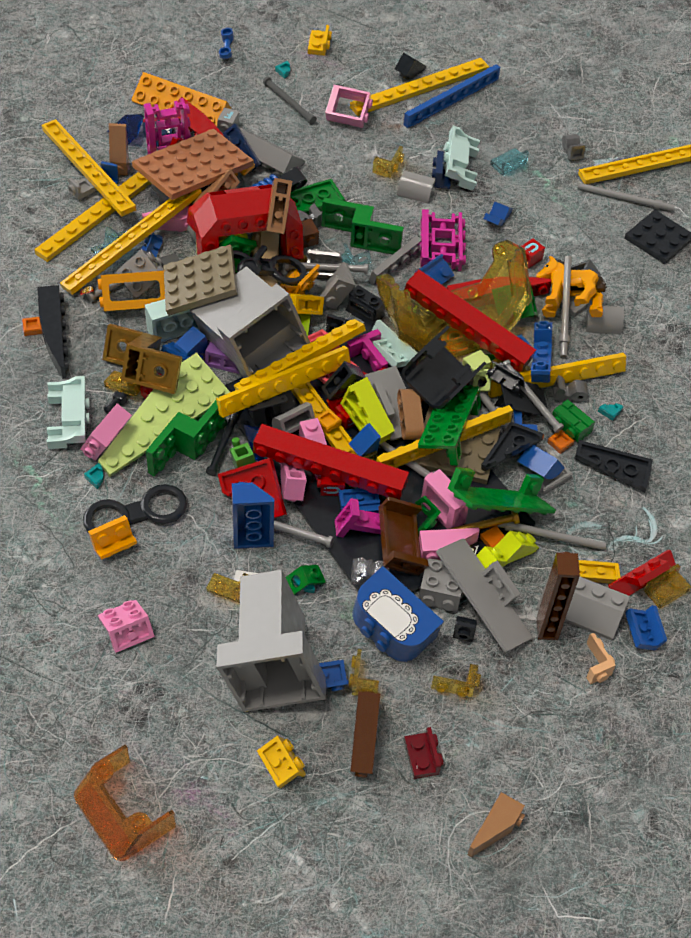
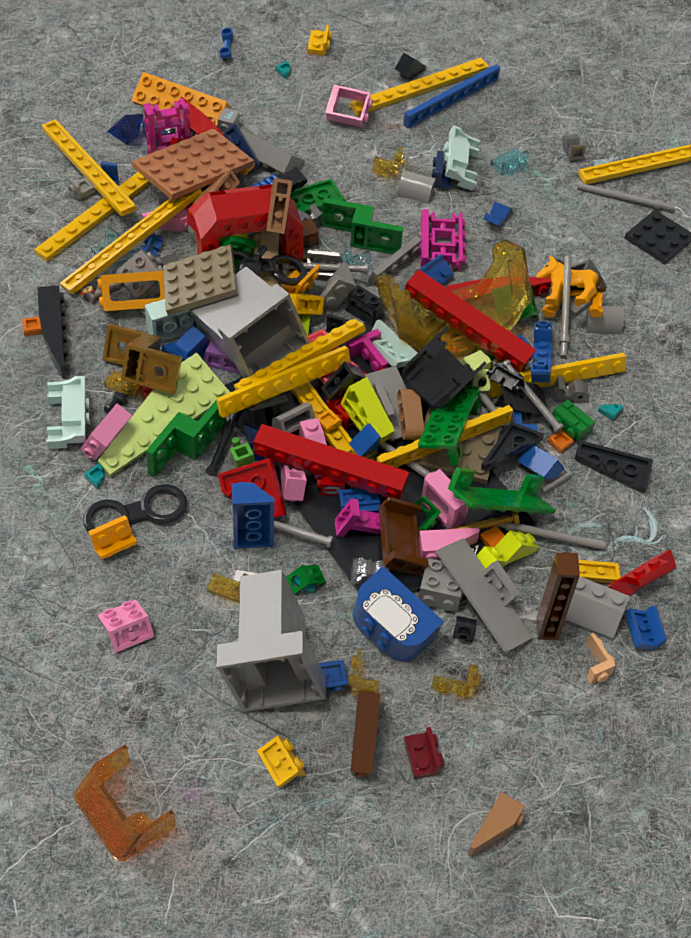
(119, 147): medium nougat slope -> none
(311, 119): dark grey bar -> none
(534, 252): red brick -> none
(667, 587): clear yellow bracket -> none

